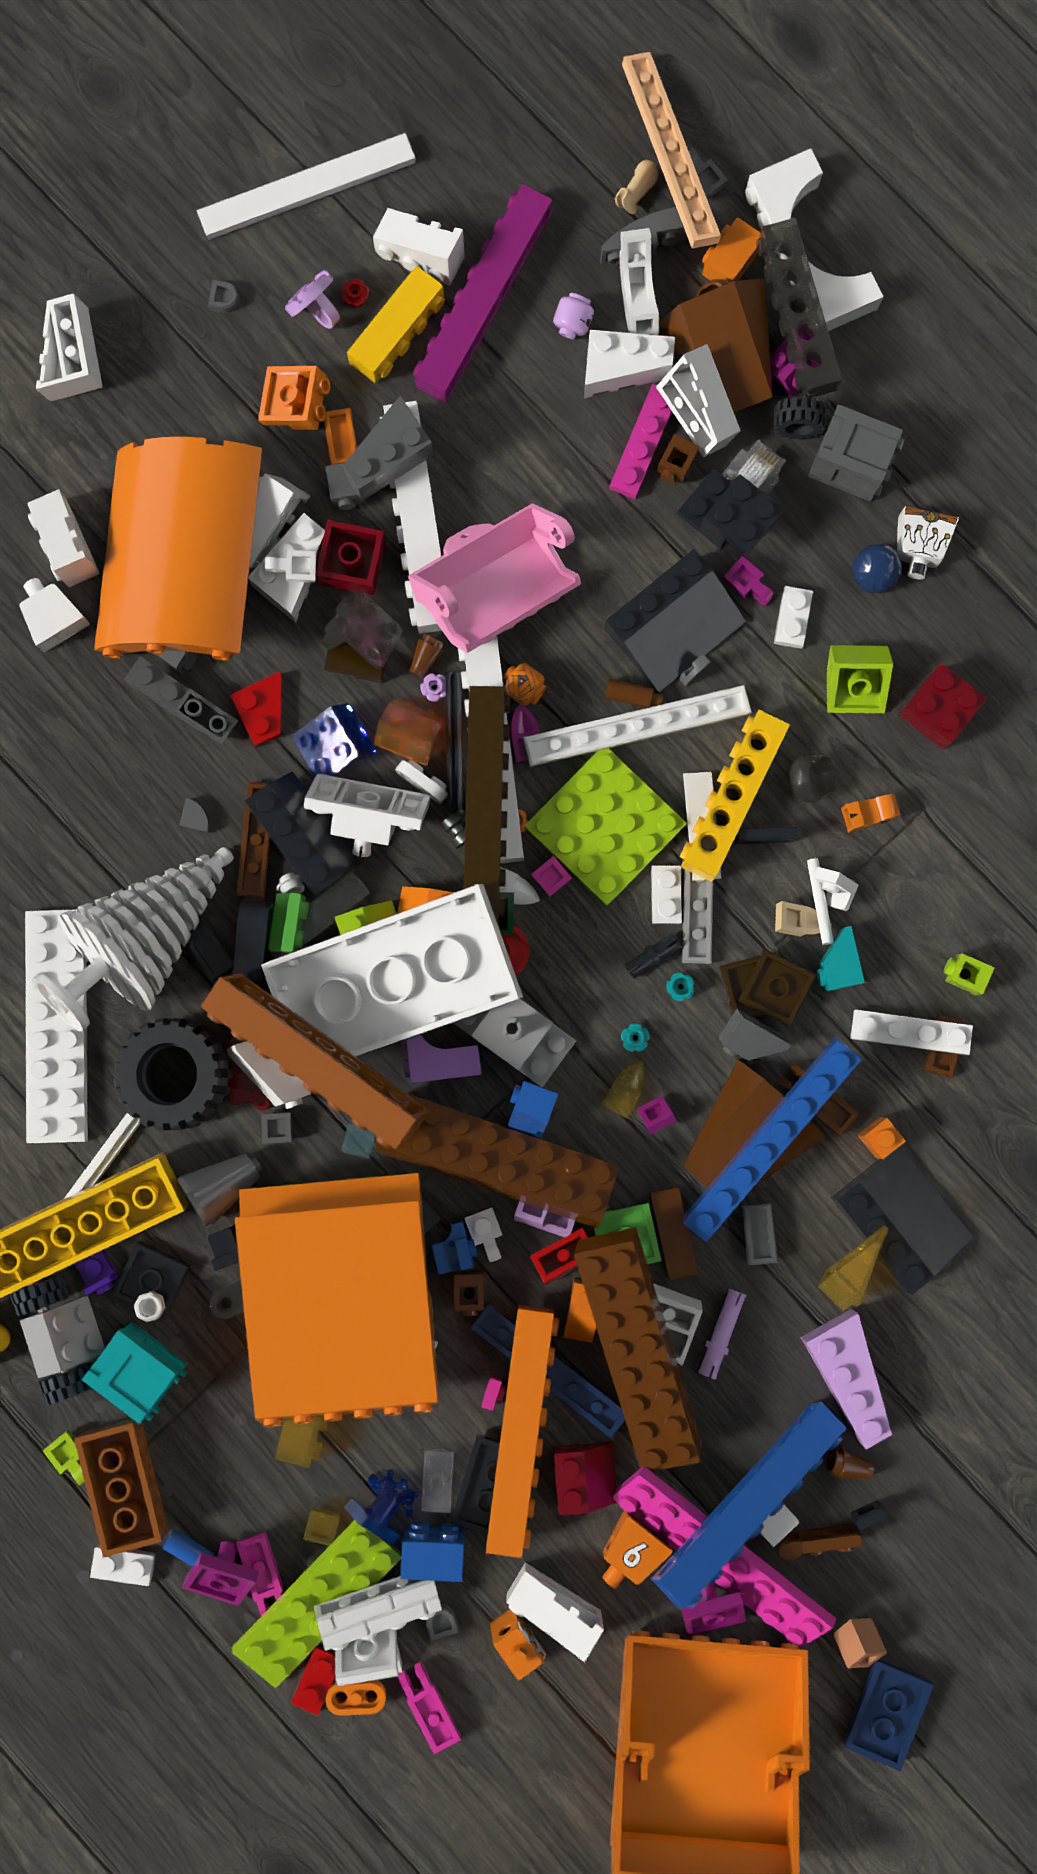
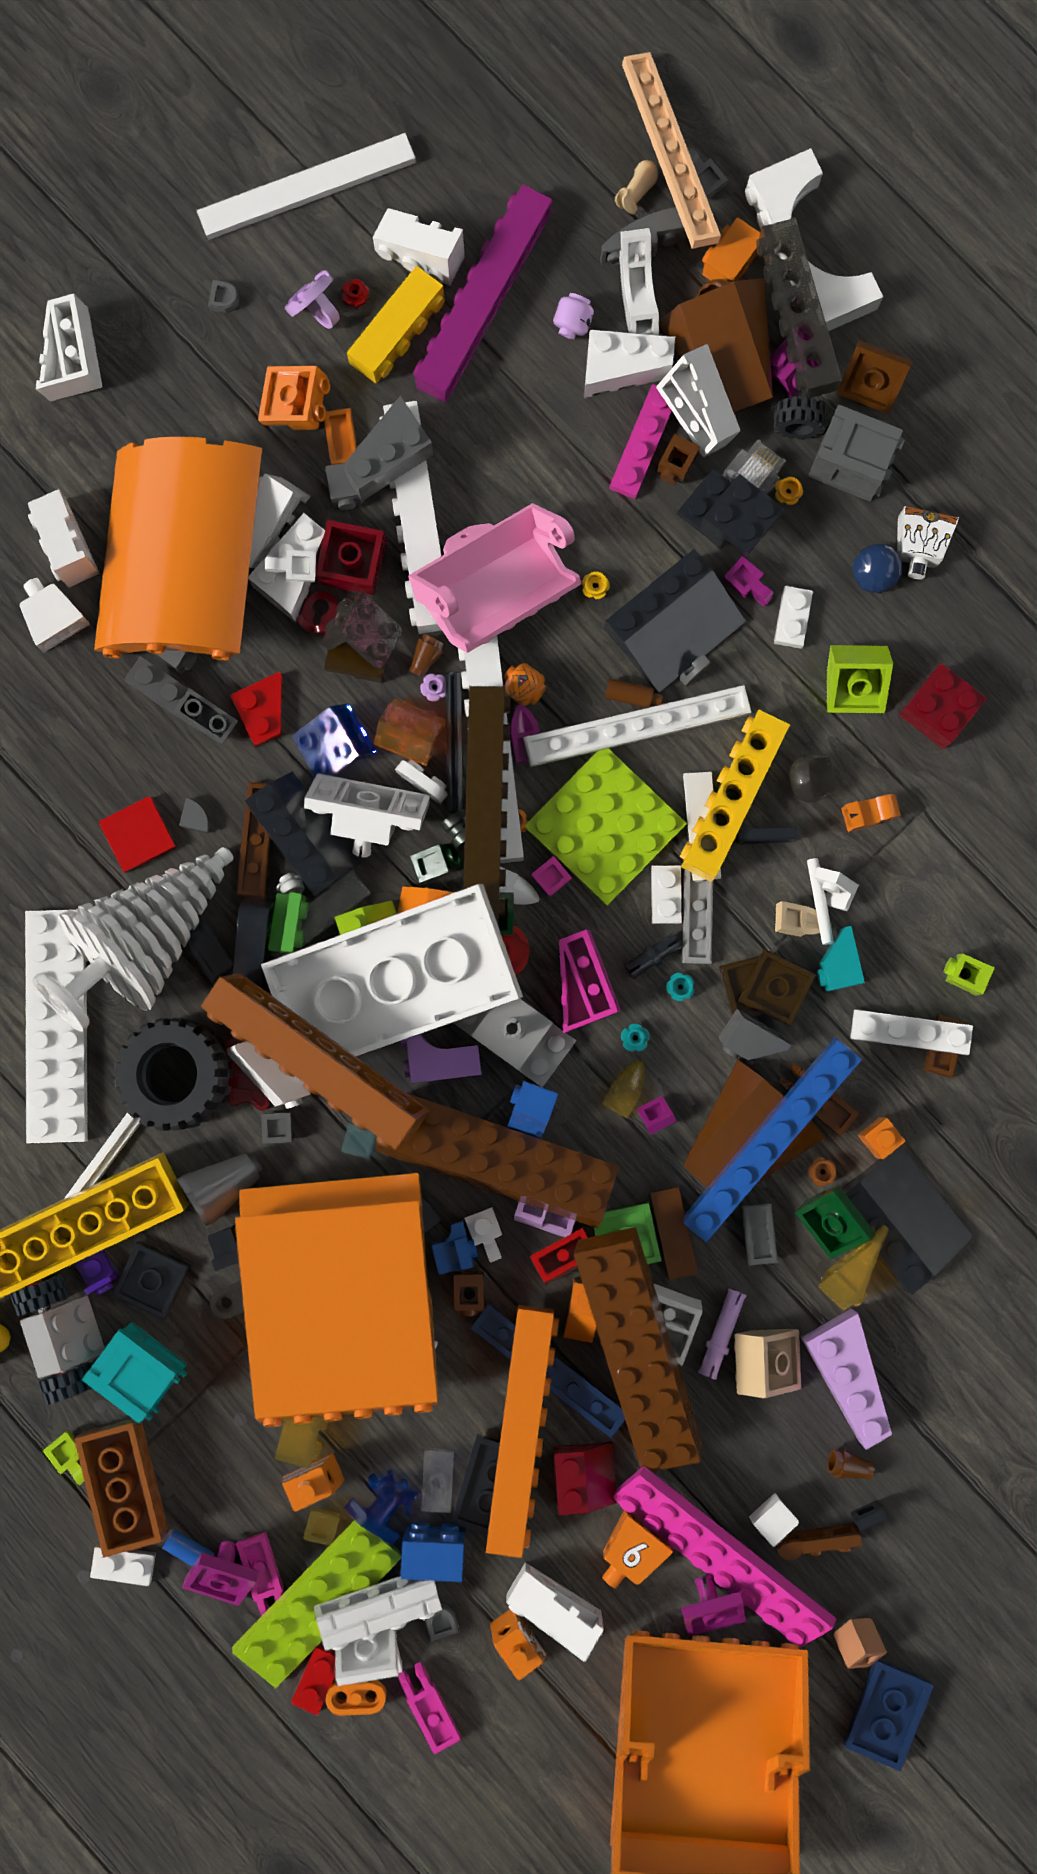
(137, 834): none -> red tile
(149, 1306): white tile -> none
(306, 619): none -> dark red piece
(312, 1484): none -> orange torso
(436, 862): none -> bracket
(494, 1392): dark pink plate -> none
(585, 983): none -> dark pink wedge
(598, 578): none -> yellow plate
(748, 1505): blue brick -> none
(767, 1362): none -> tan slope
(792, 484): none -> light orange plate
(829, 1175): none -> dark orange plate
(834, 1222): none -> dark green plate
(874, 377): none -> reddish brown tile

